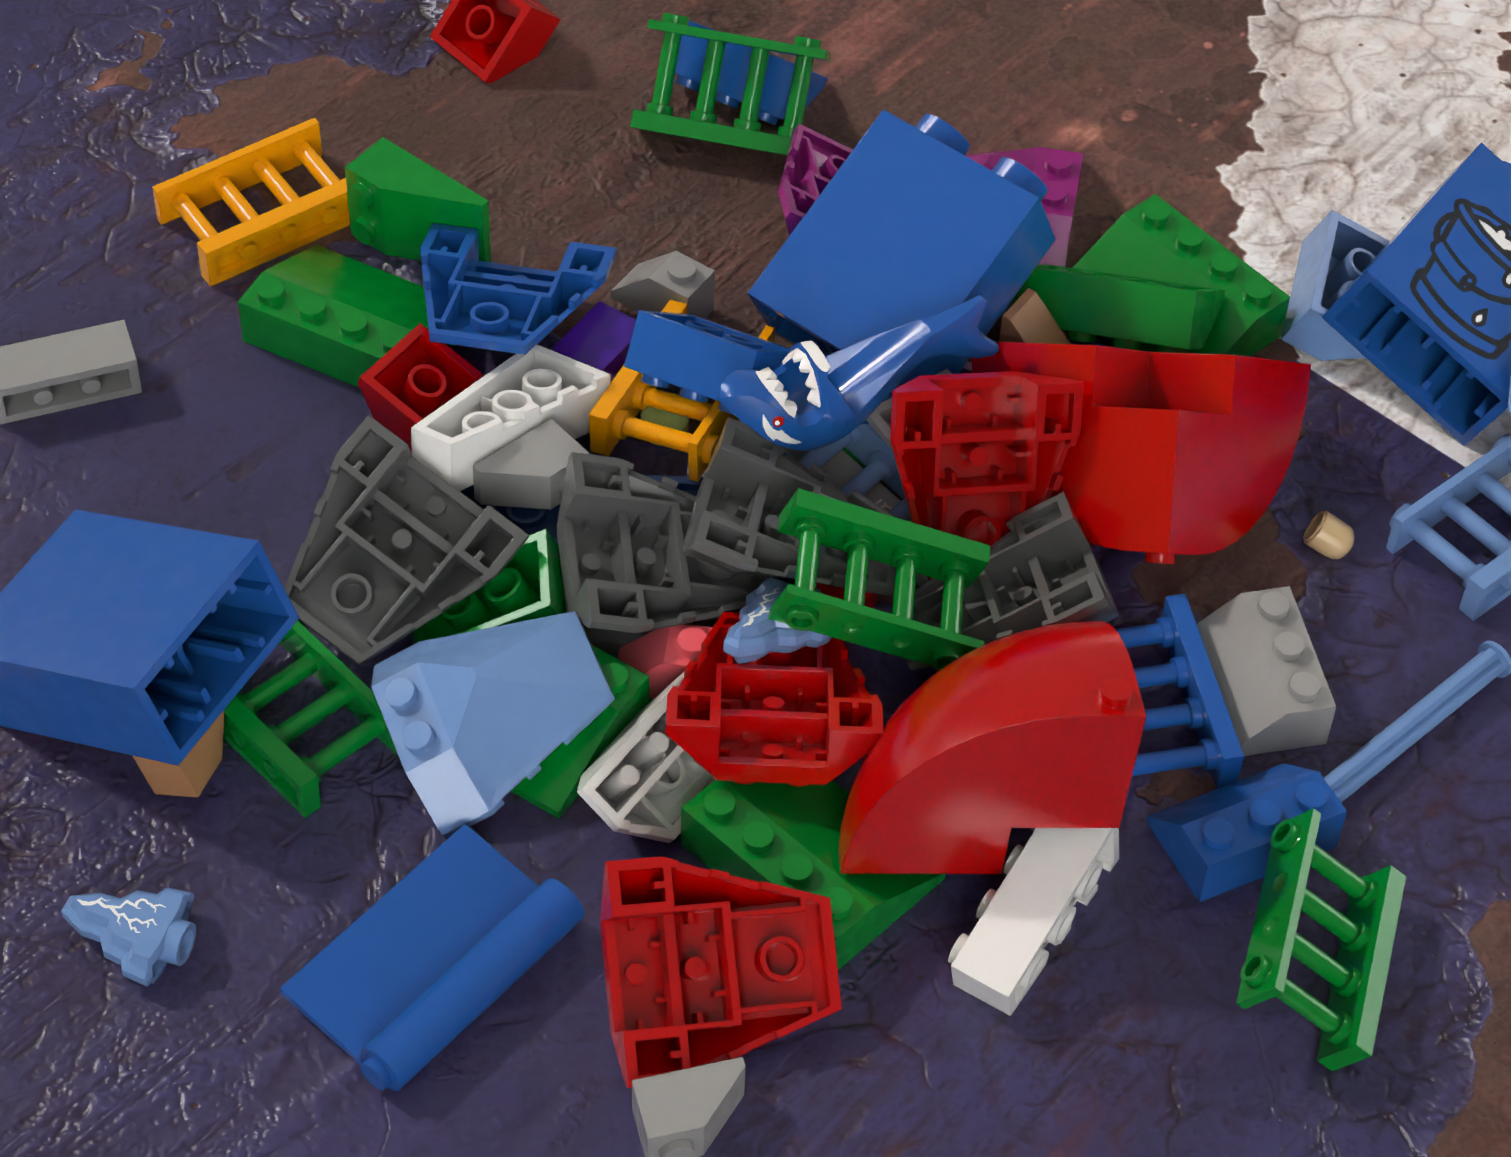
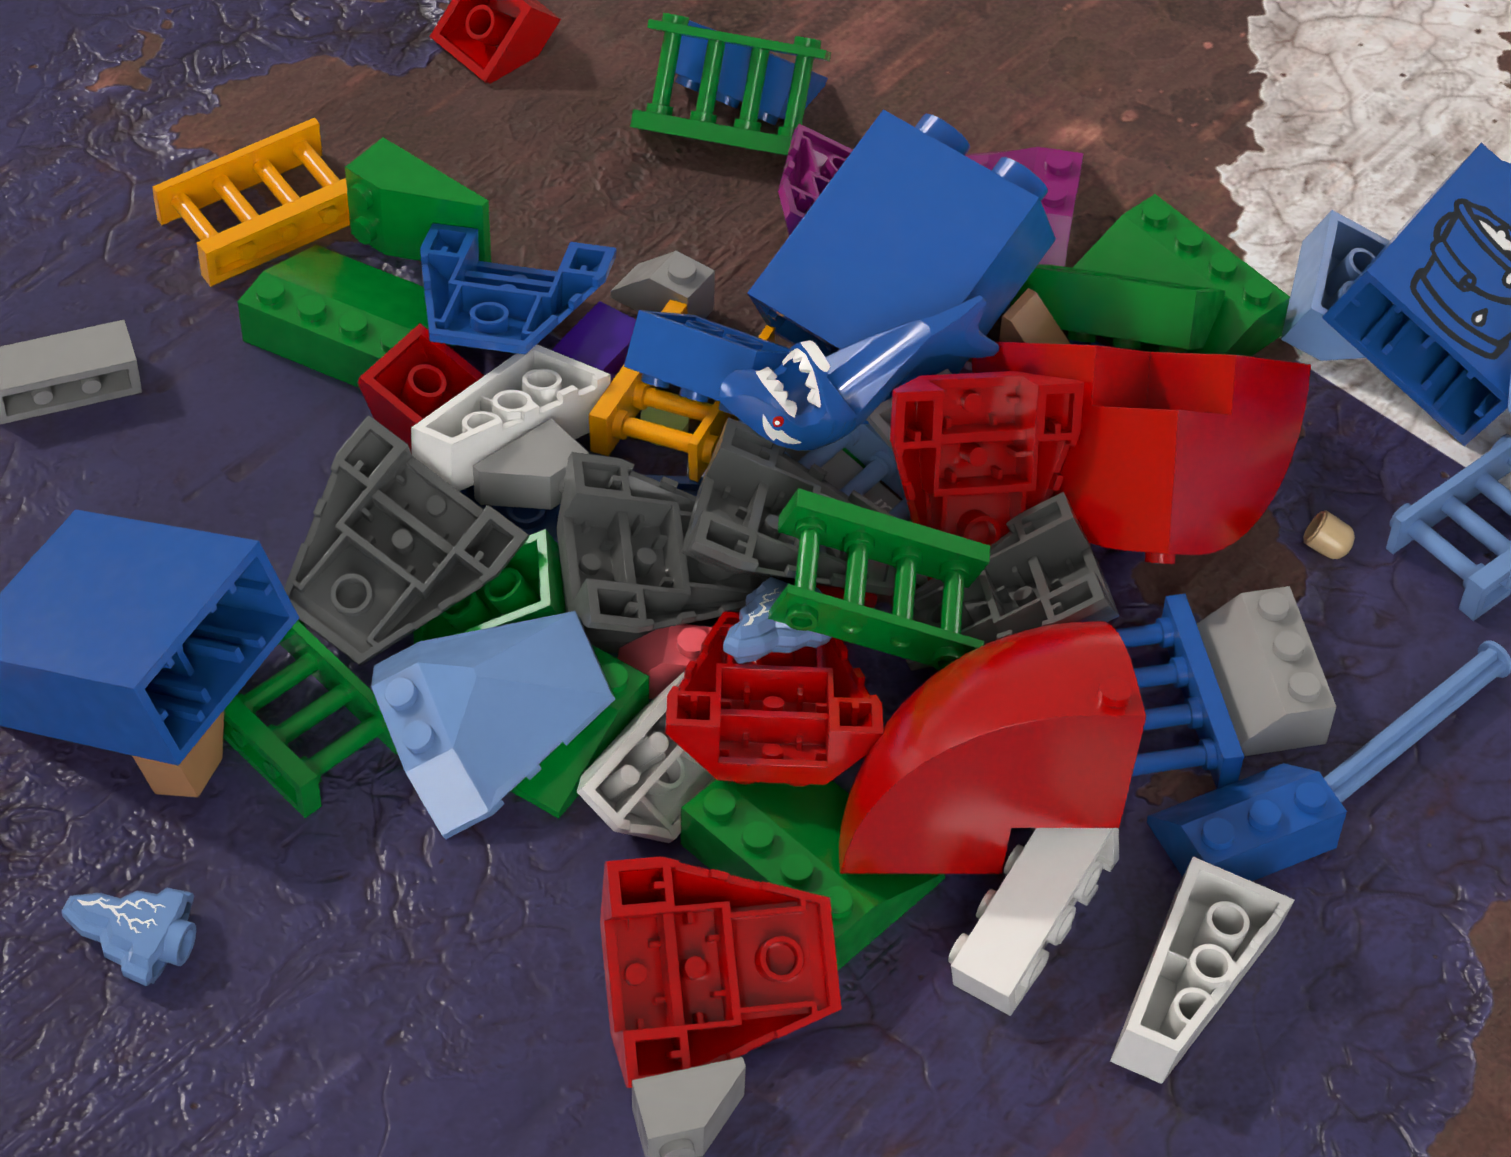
(431, 957): blue door -> none
(1201, 955): none -> white wedge
(1364, 939): green fence -> none

